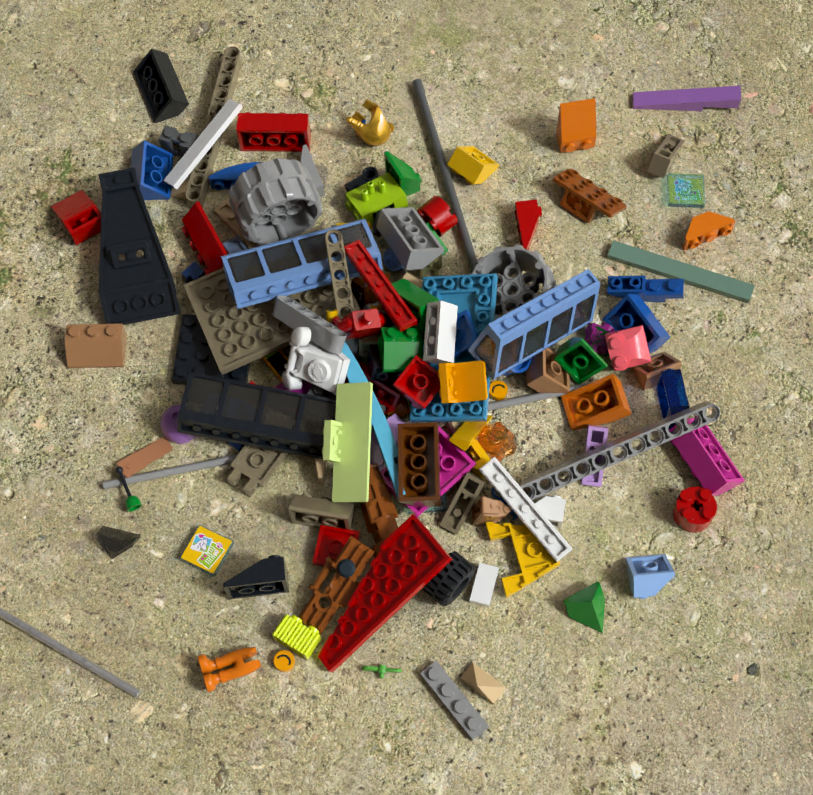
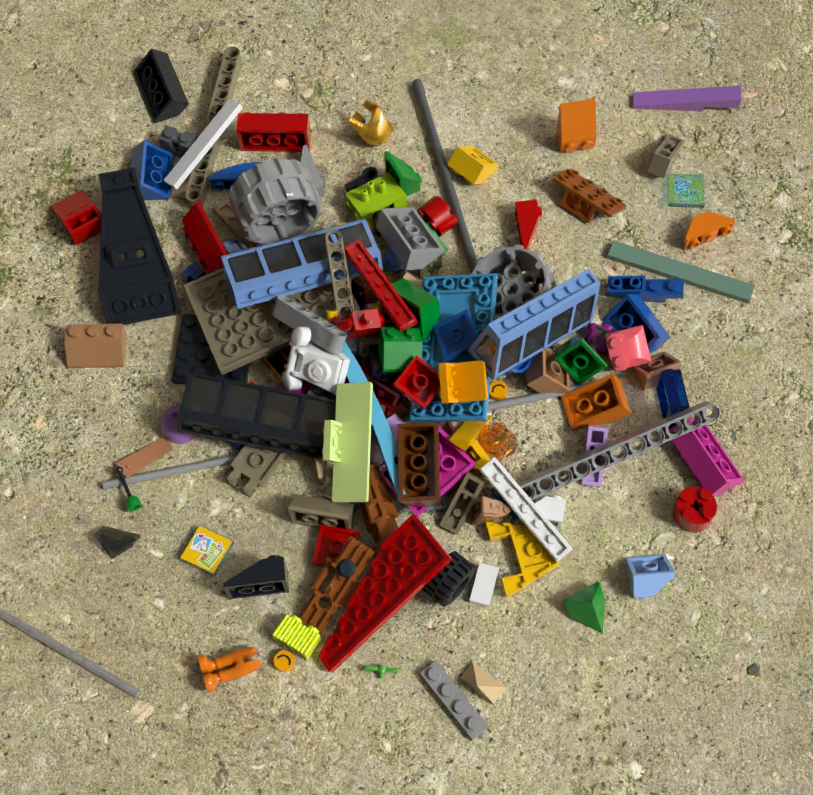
(440, 332): white brick -> none

